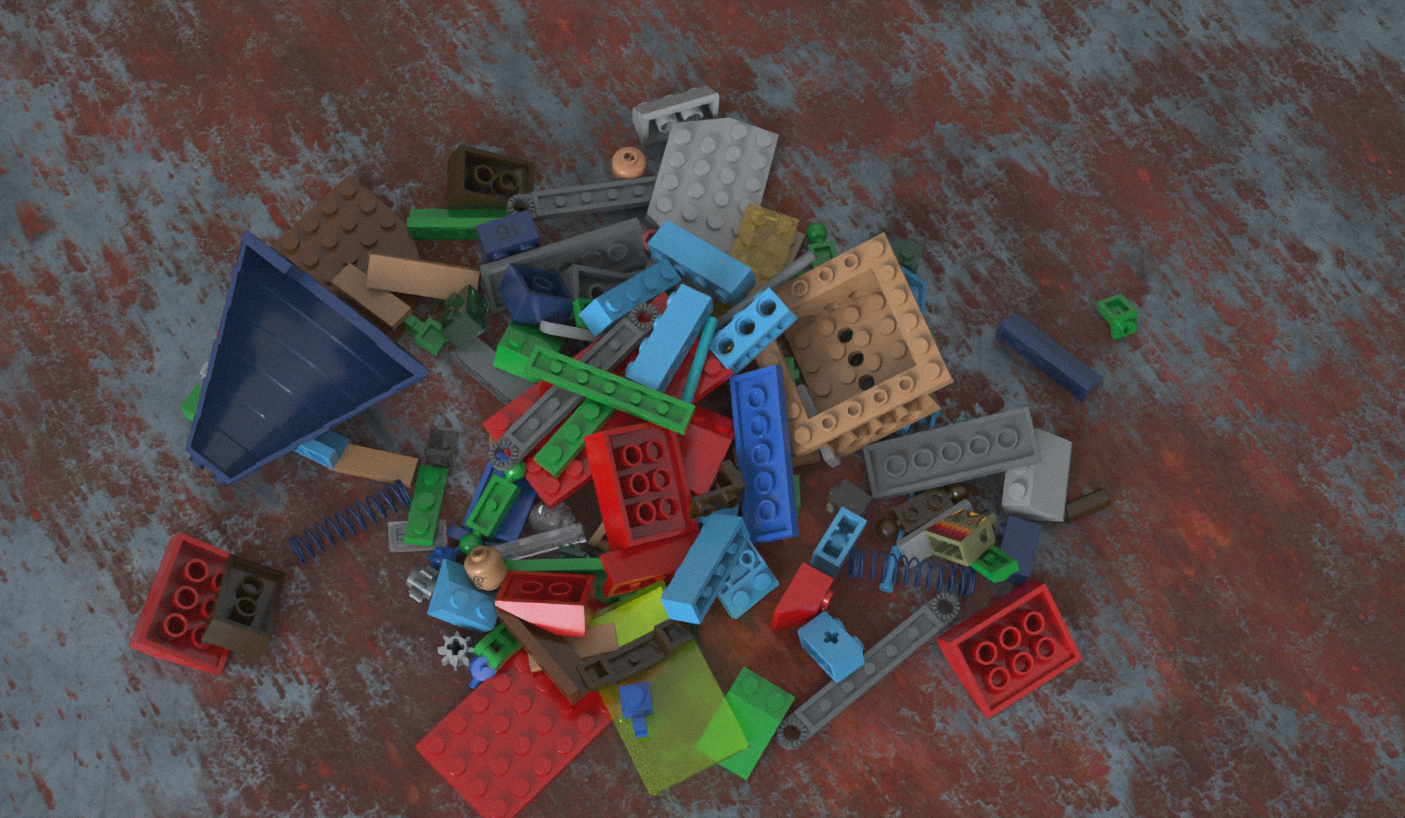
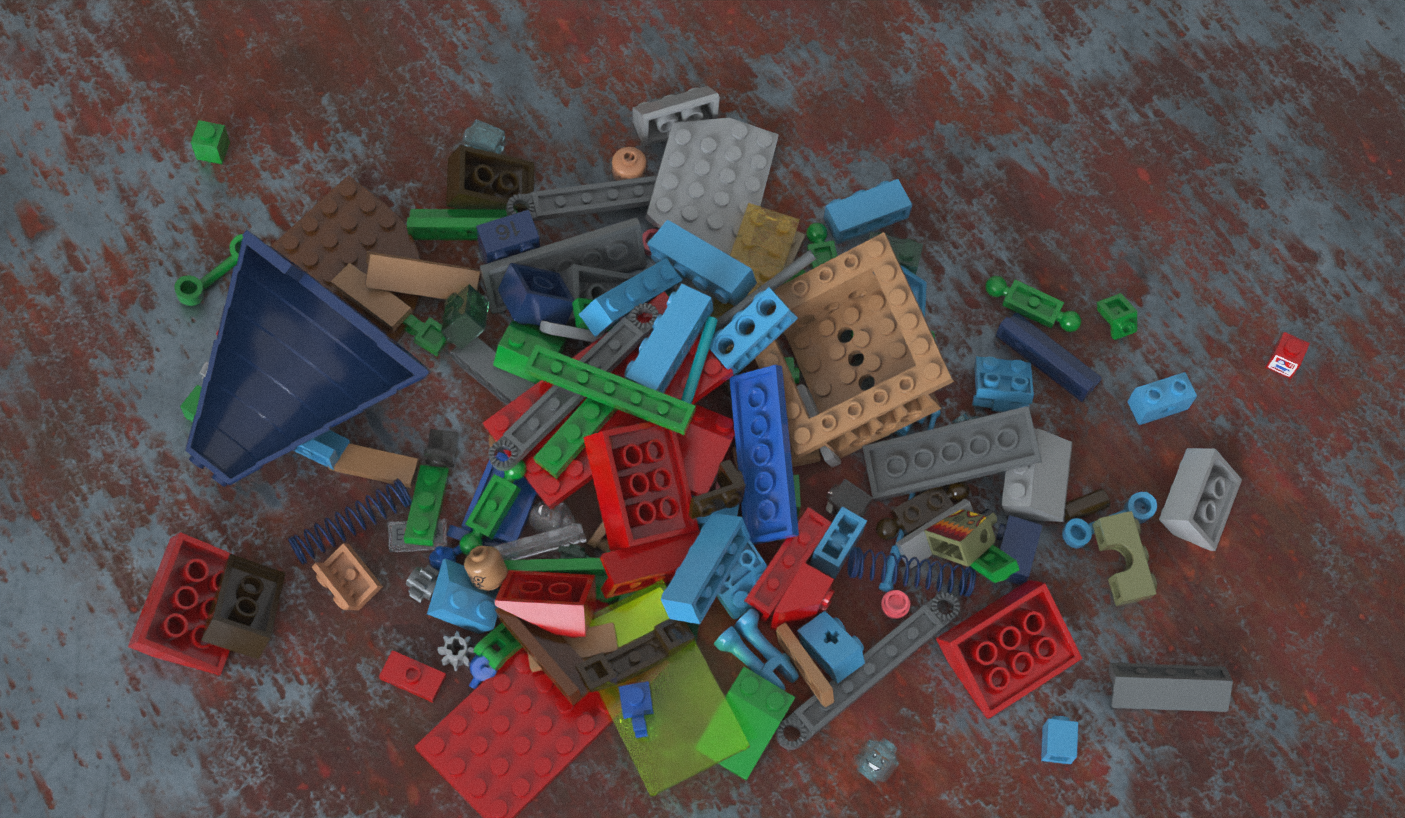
(191, 289): none -> green piece
(210, 142): none -> green brick
(347, 578): none -> nougat bracket
(412, 676): none -> red plate
(484, 137): none -> clear light blue brick
(748, 628): none -> dark azure piece
(786, 563): none -> red panel
(805, 665): none -> medium nougat tile
(867, 211): none -> dark azure brick
(877, 760): none -> clear light blue head
(895, 604): none -> coral plate
(1002, 384): none -> dark azure plate
(1033, 303): none -> green plate
(1059, 740): none -> dark azure brick
(1078, 532): none -> dark azure piece
(1122, 534): none -> olive arch
(1162, 398): none -> dark azure brick
(1170, 687): none -> dark grey panel
(1201, 498): none -> light grey slope
(1287, 355): none -> red brick

